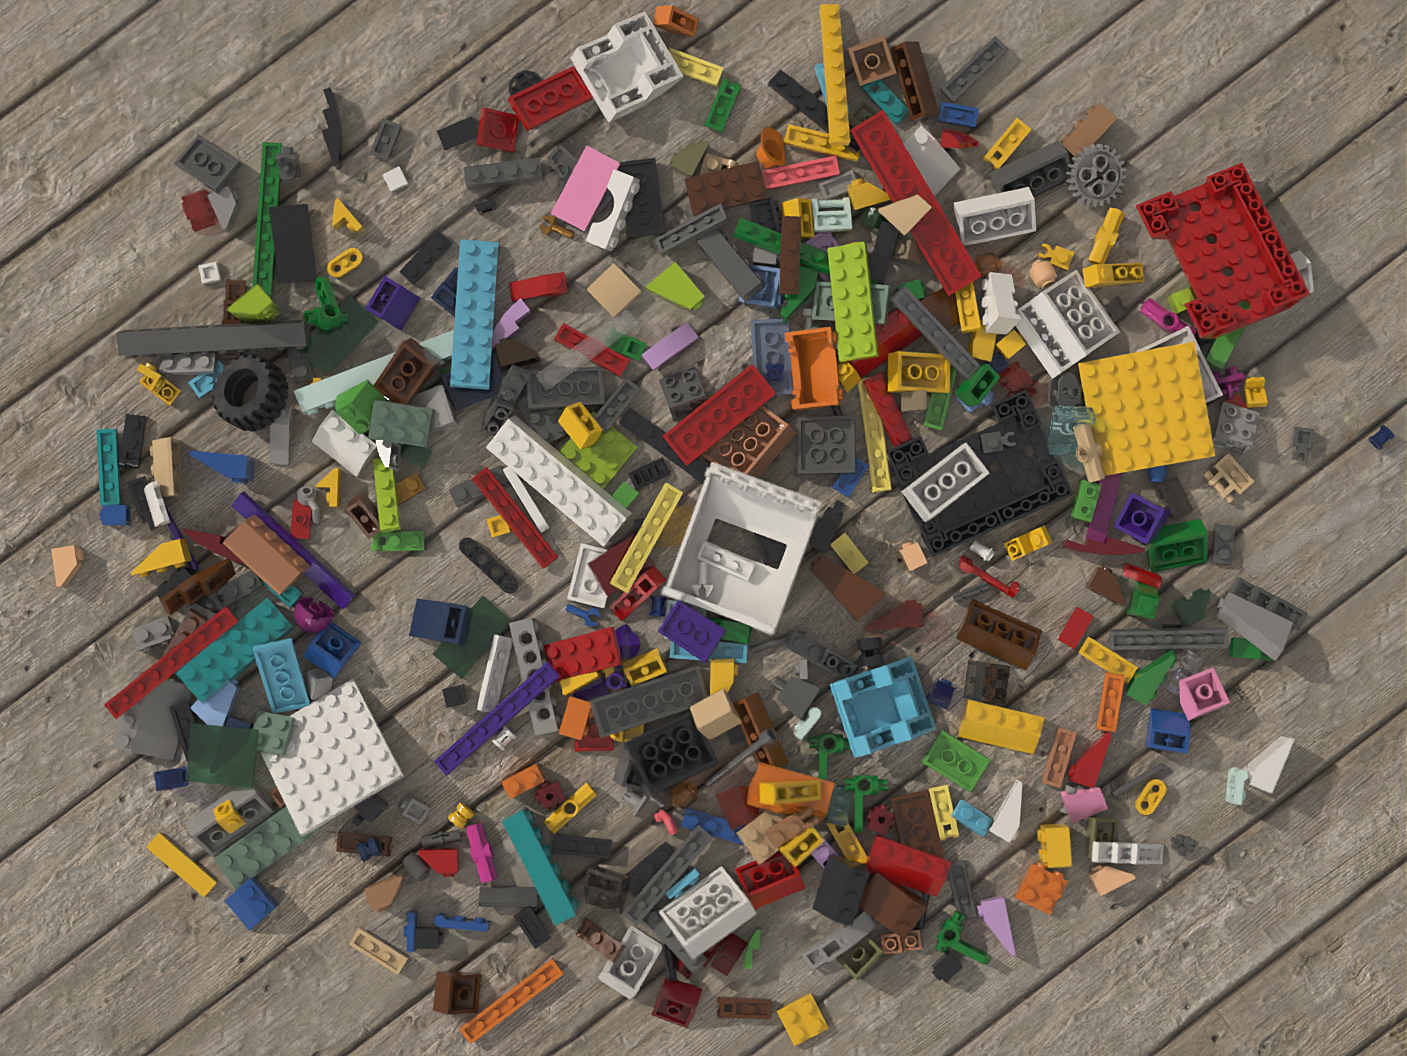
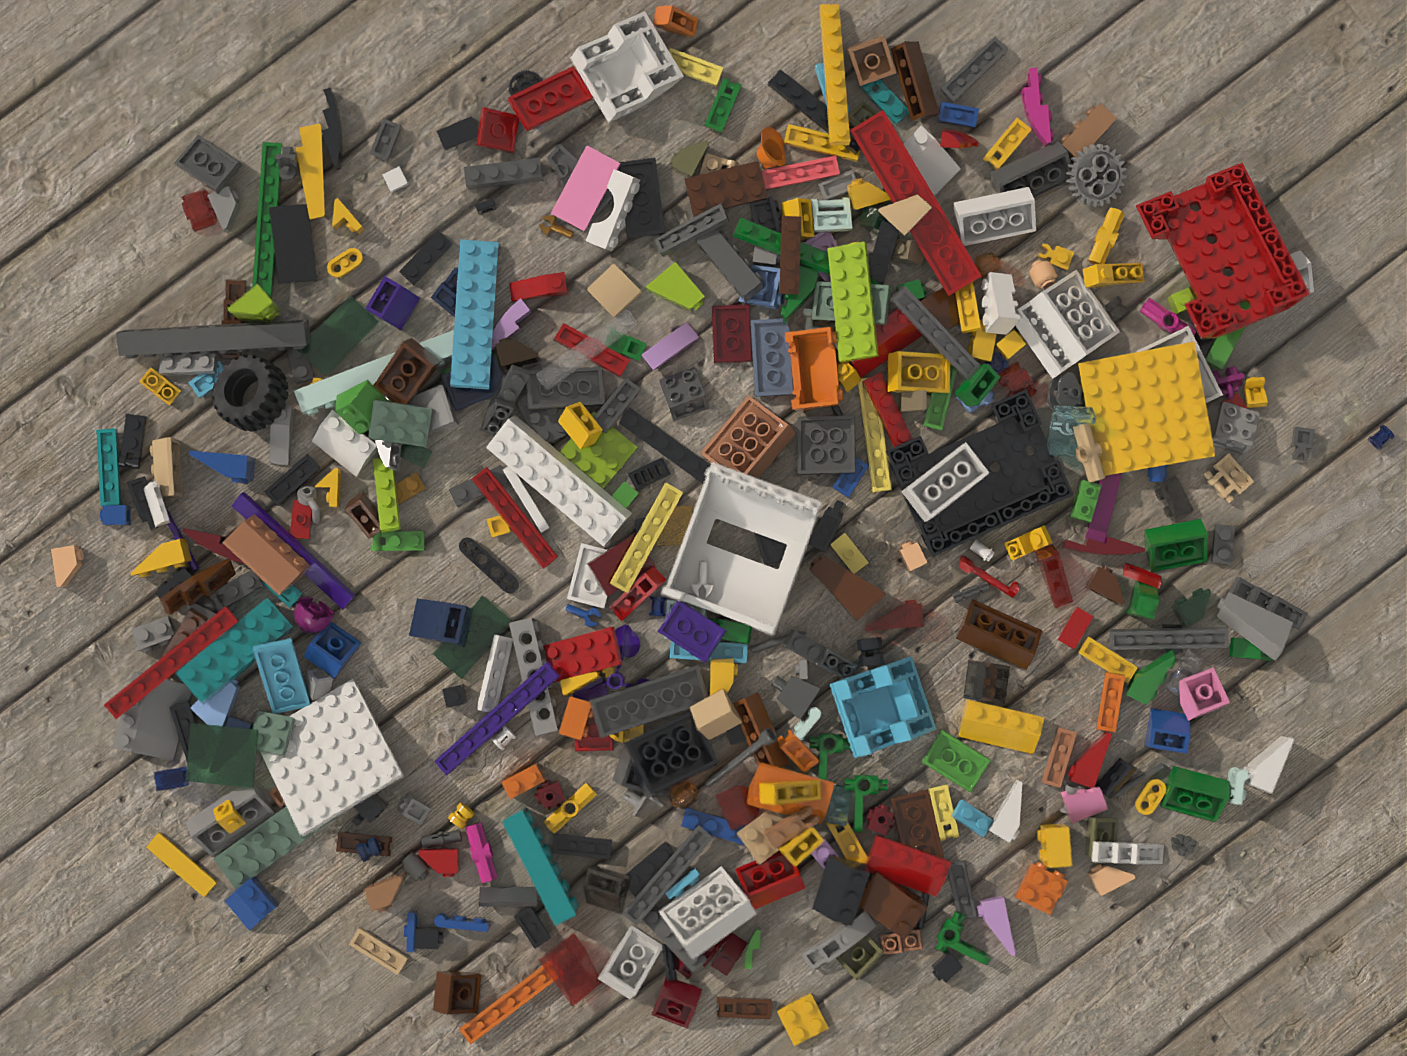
(150, 371): yellow bracket -> none
(210, 273): white tile -> none
(292, 479): none -> black plate
(311, 169): none -> yellow wedge
(328, 314): green piece -> none
(571, 969): none -> clear red slope
(600, 940): reddish brown plate -> none
(644, 667): yellow brick -> none
(668, 820): coral arm -> none
(719, 415): red plate -> none
(726, 560): white tile -> none
(731, 334): none -> dark red tile
(774, 367): clear blue plate -> none
(797, 751): none -> orange hinge
(941, 693): clear blue slope -> none
(993, 441): dark grey plate -> none
(1037, 115): none -> dark pink slope
(1054, 575): none -> clear red slope
(1115, 778): none -> black plate
(1142, 518): dark purple slope -> none
(1195, 794): none -> green slope

